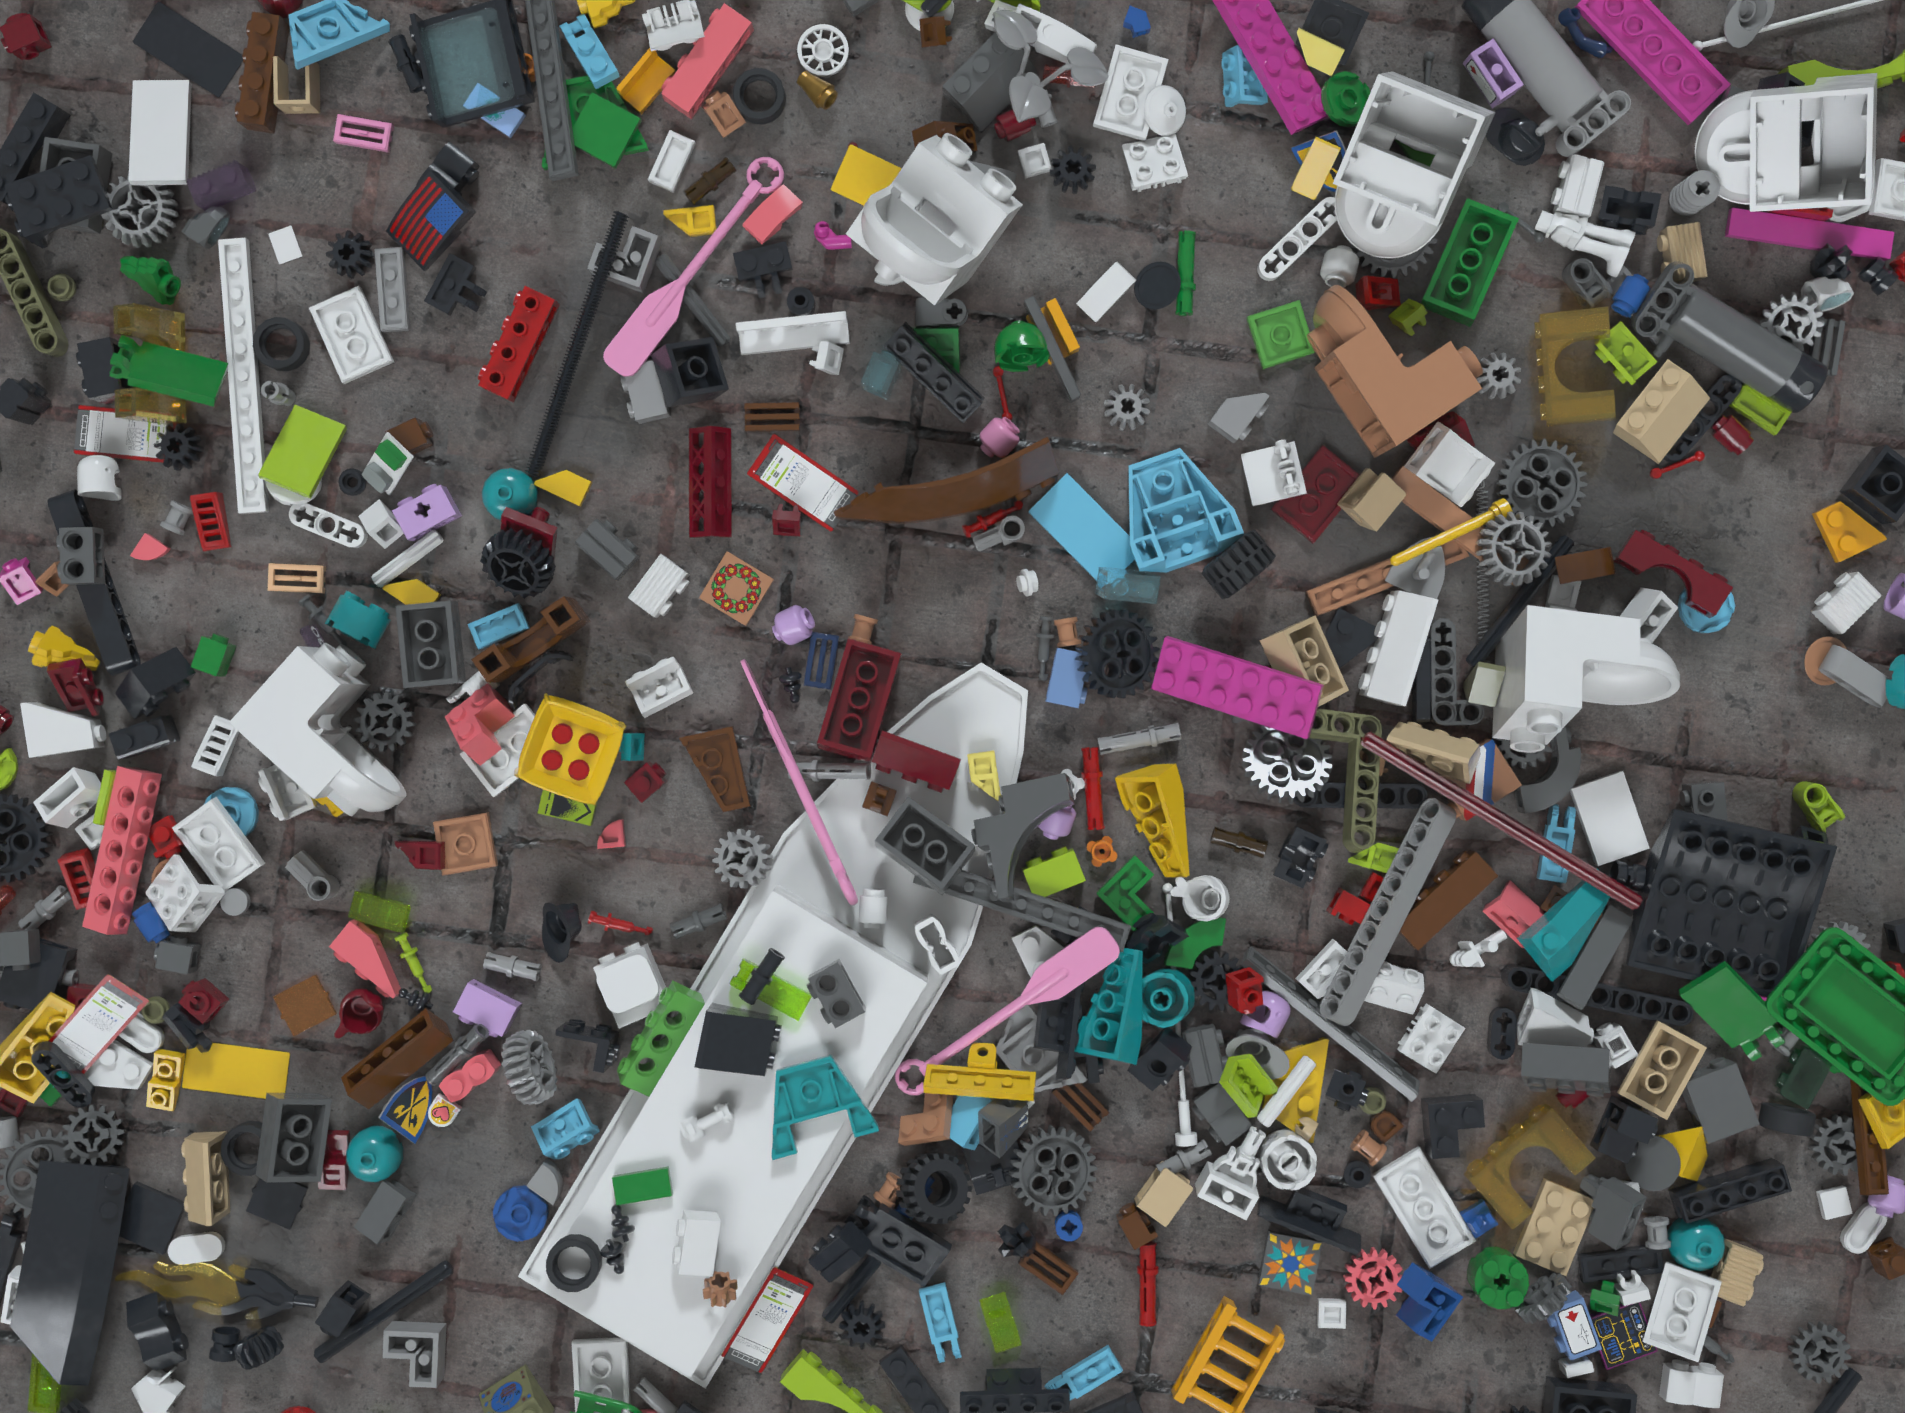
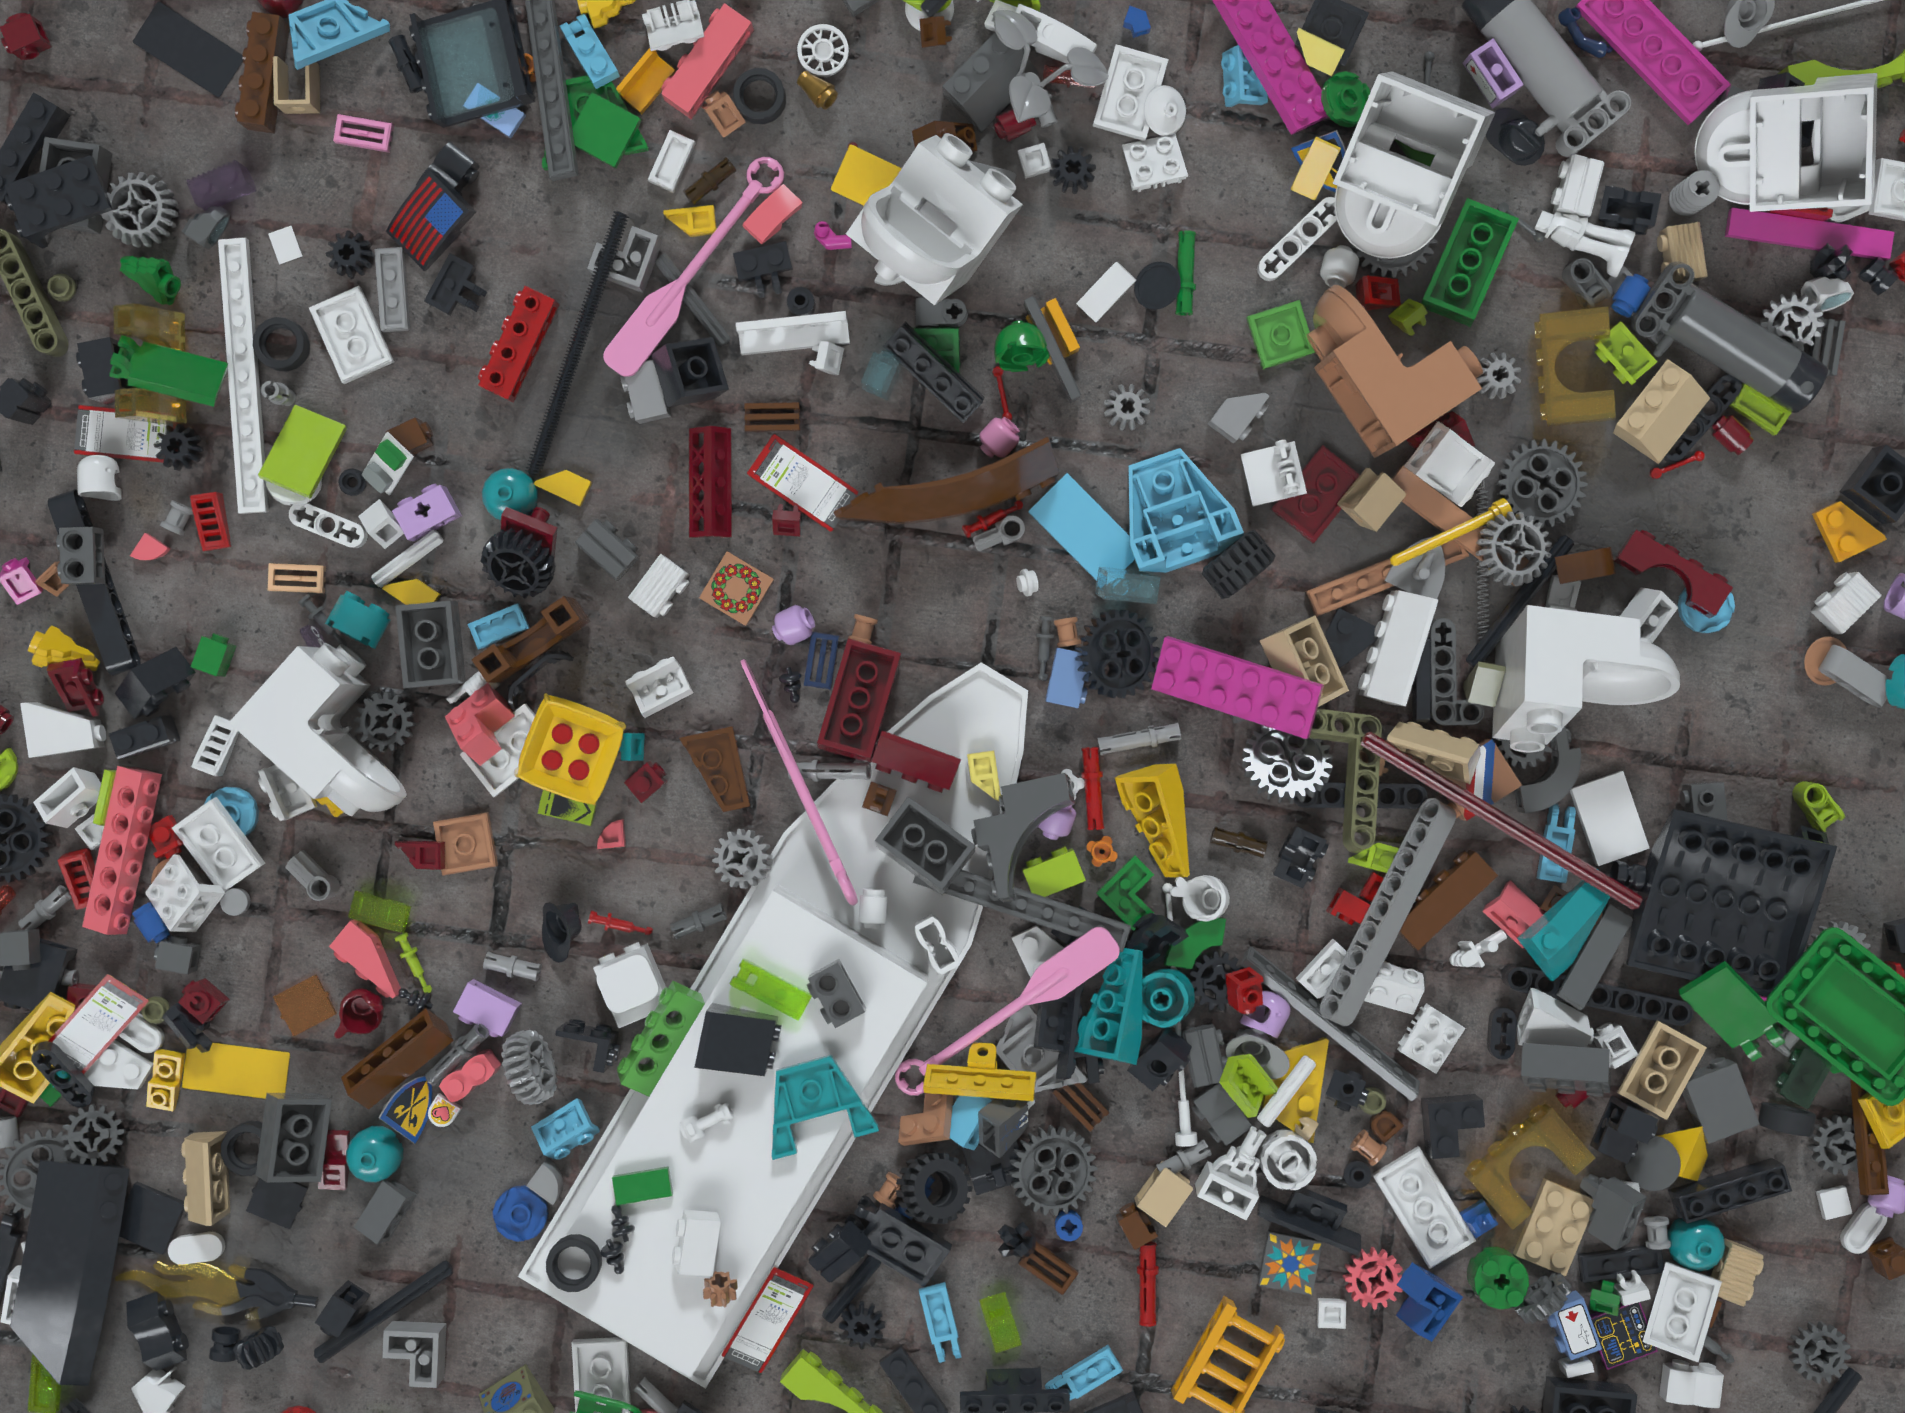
(160, 132): white tile -> none
(761, 976): black pin -> none

